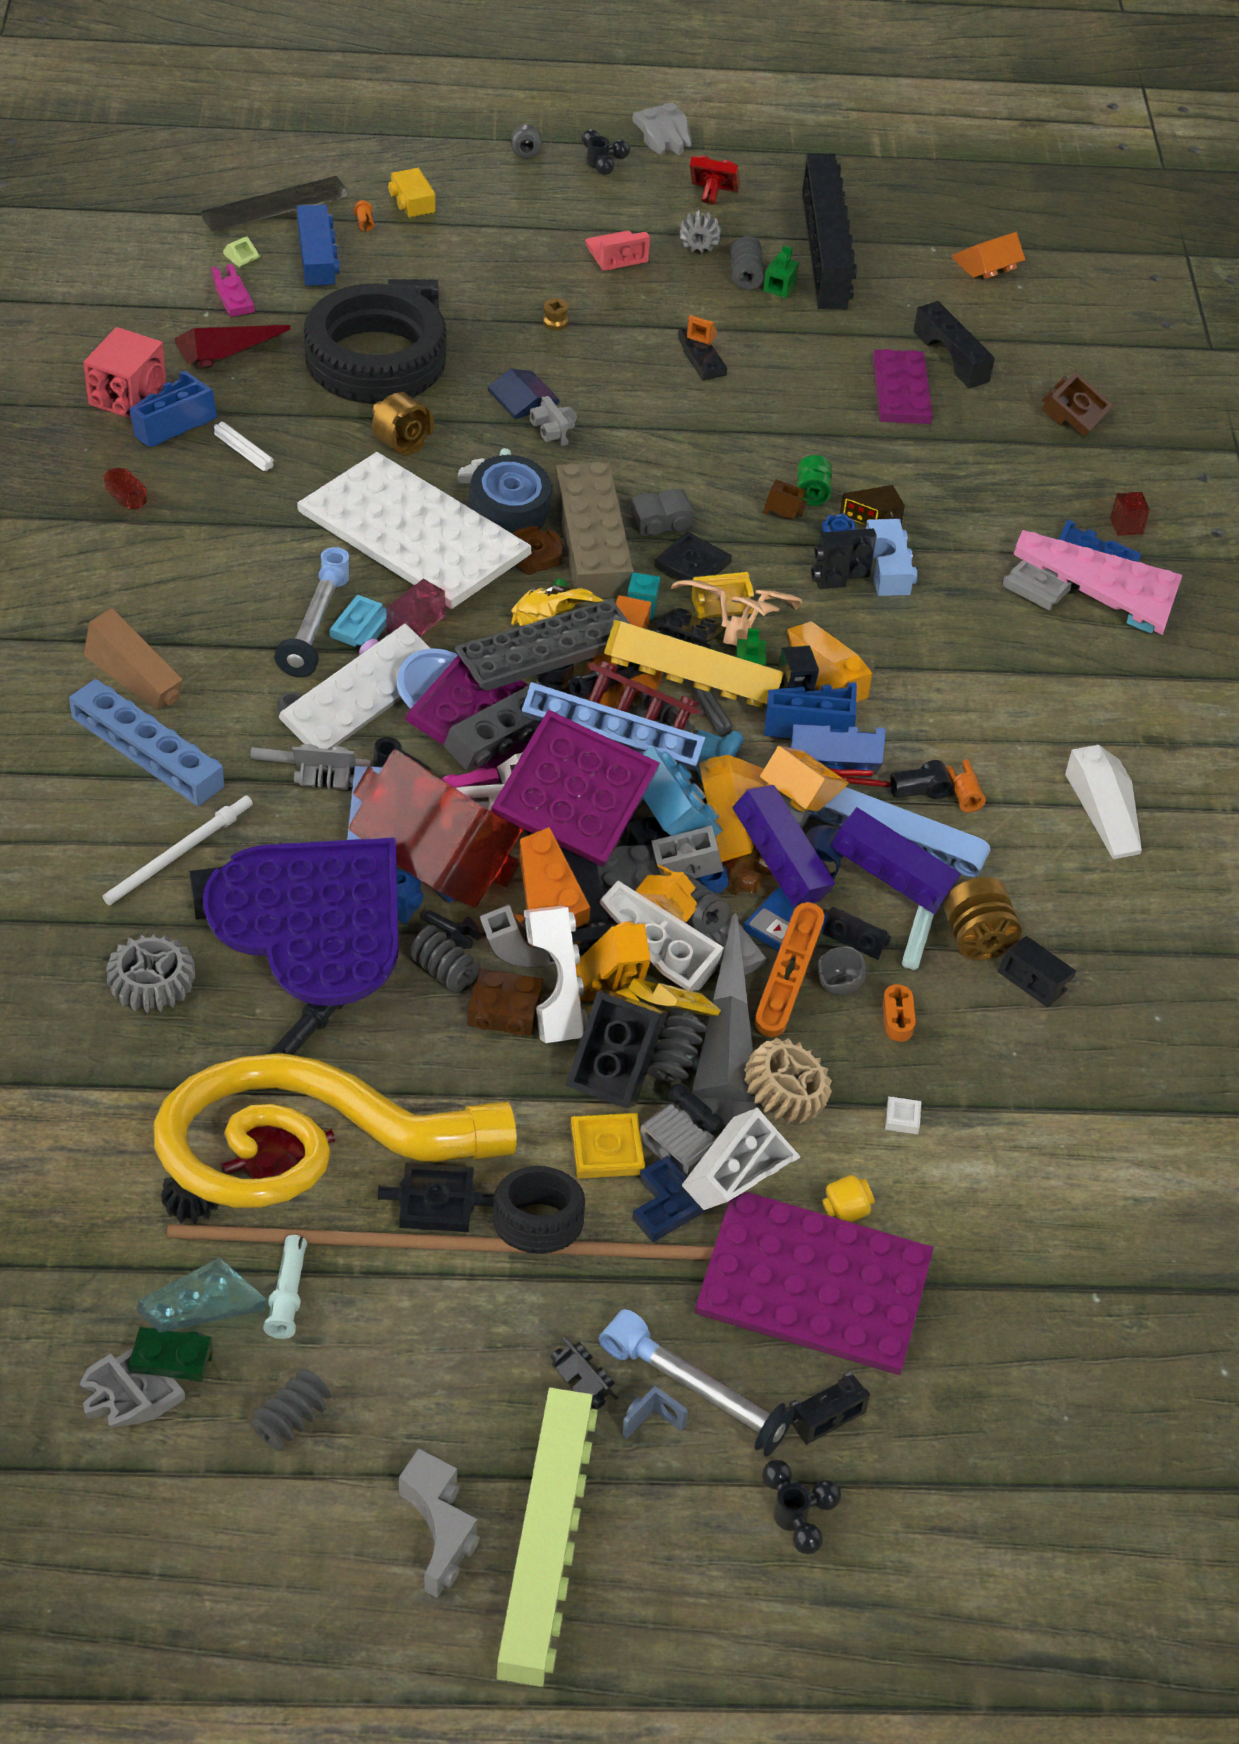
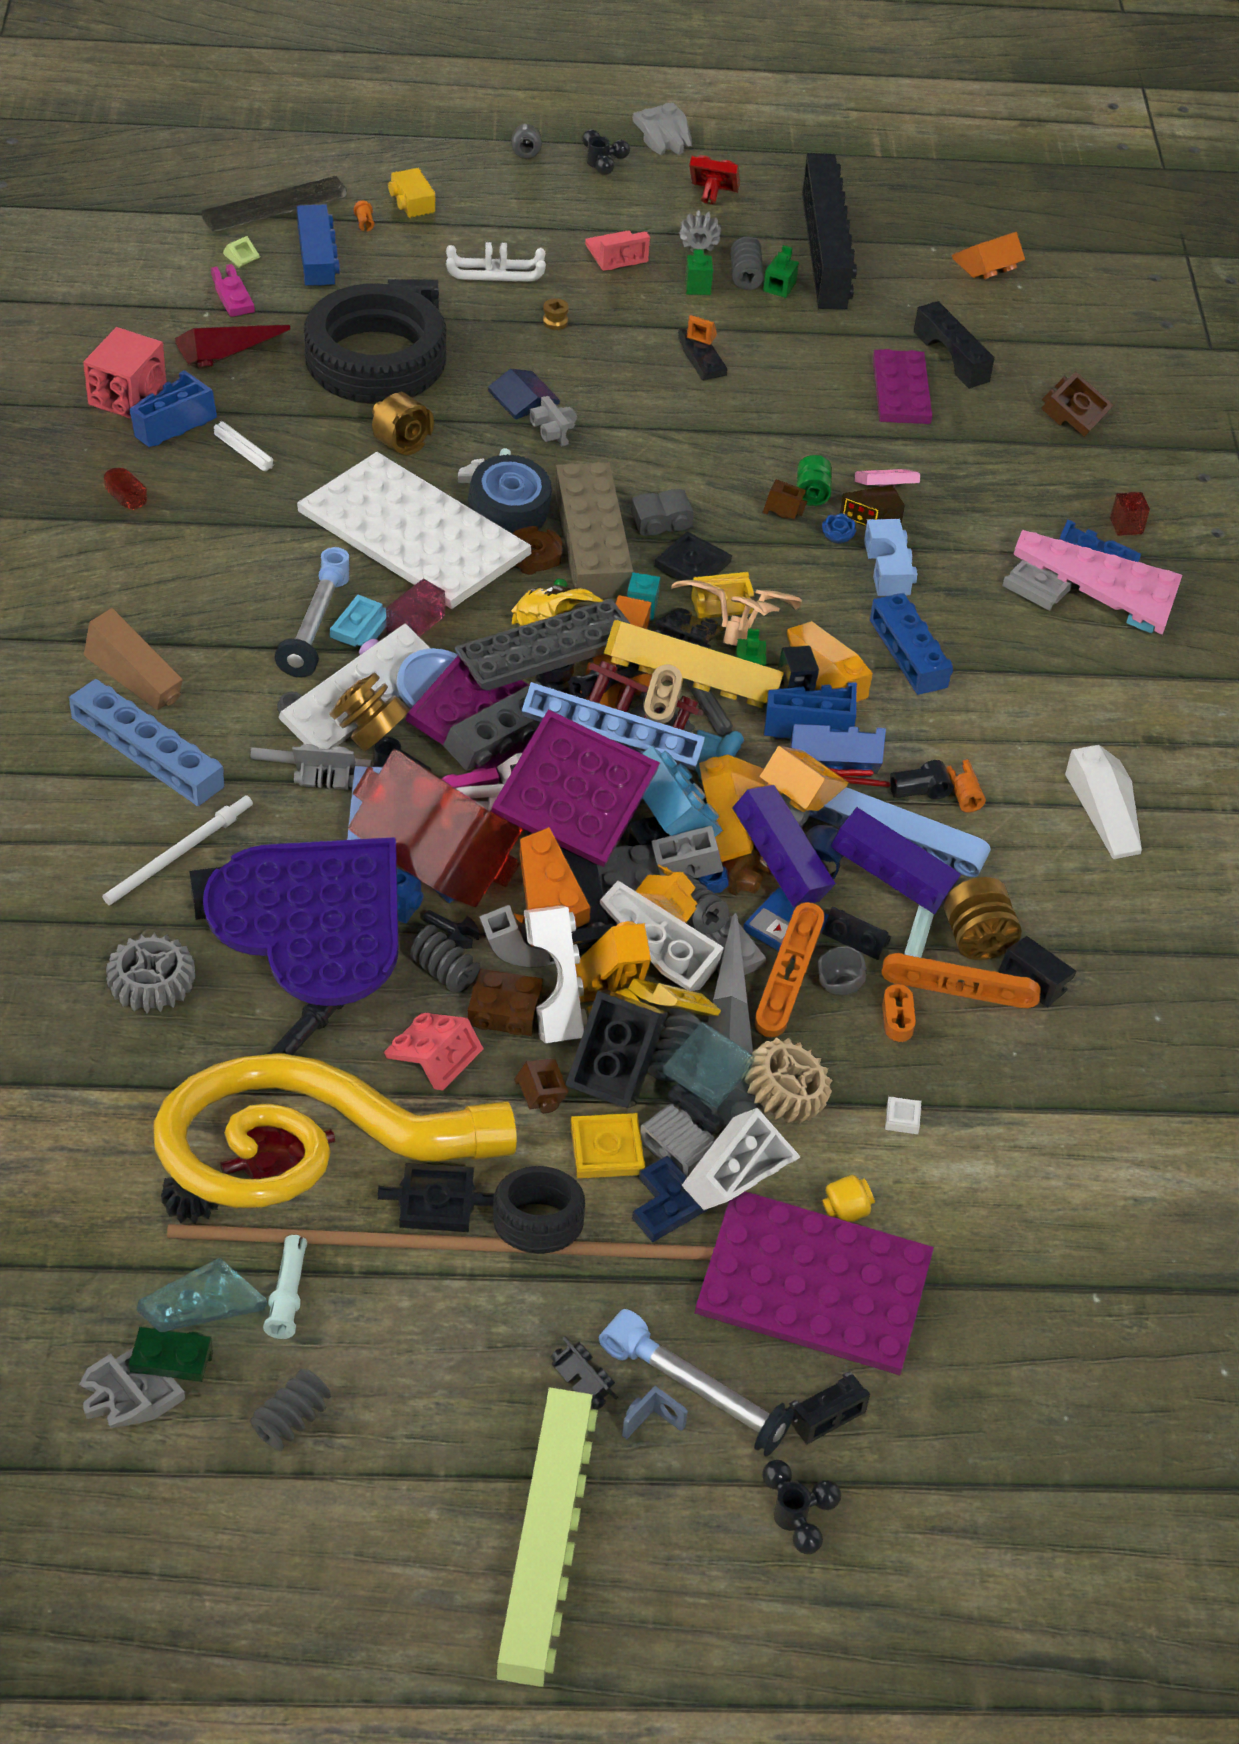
(369, 711): none -> pearl gold wheel
(432, 1489): light grey arch -> none
(440, 1044): none -> coral bracket
(495, 268): none -> white piece
(542, 1084): none -> reddish brown brick
(661, 695): none -> tan plate
(698, 273): none -> green brick
(709, 1065): none -> clear light blue plate
(843, 557): black plate -> none
(887, 477): none -> bright pink plate
(911, 643): none -> blue brick
(977, 983): none -> orange piece

